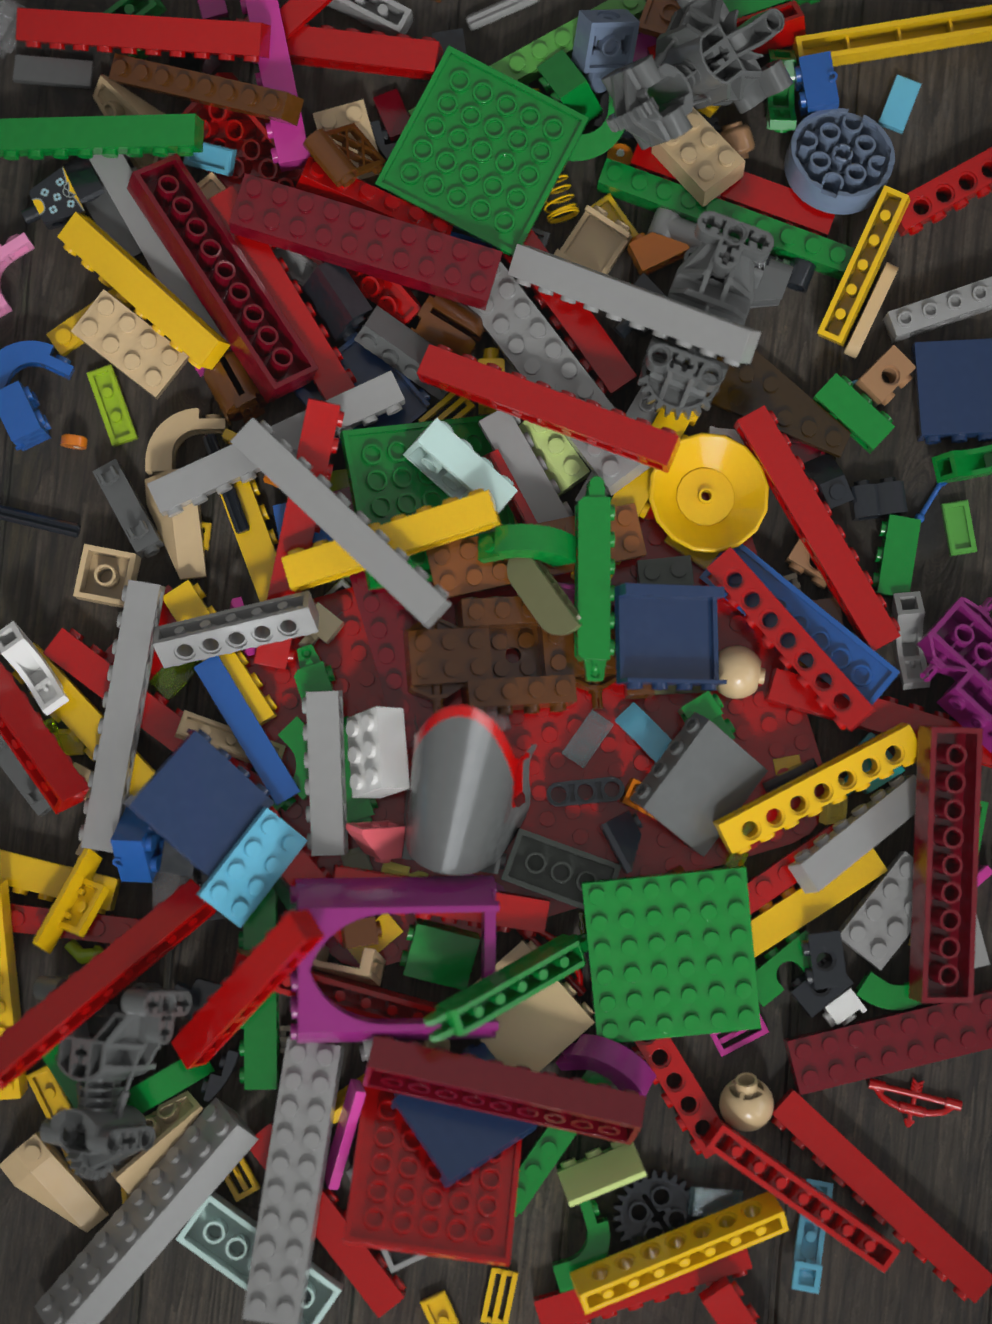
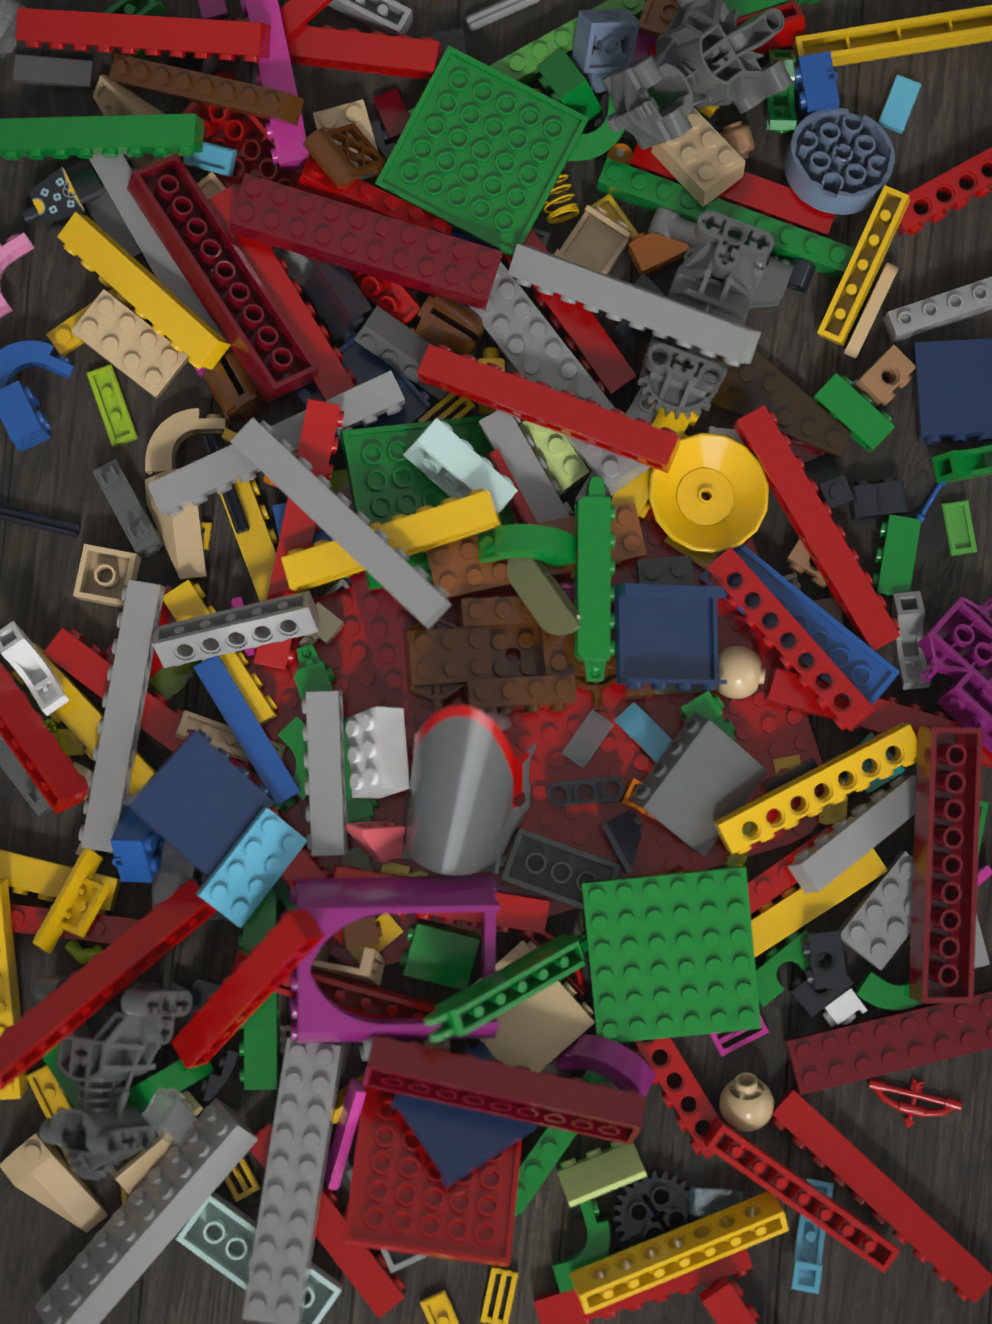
(74, 441): orange tile -> none
(170, 1116): none -> clear brick

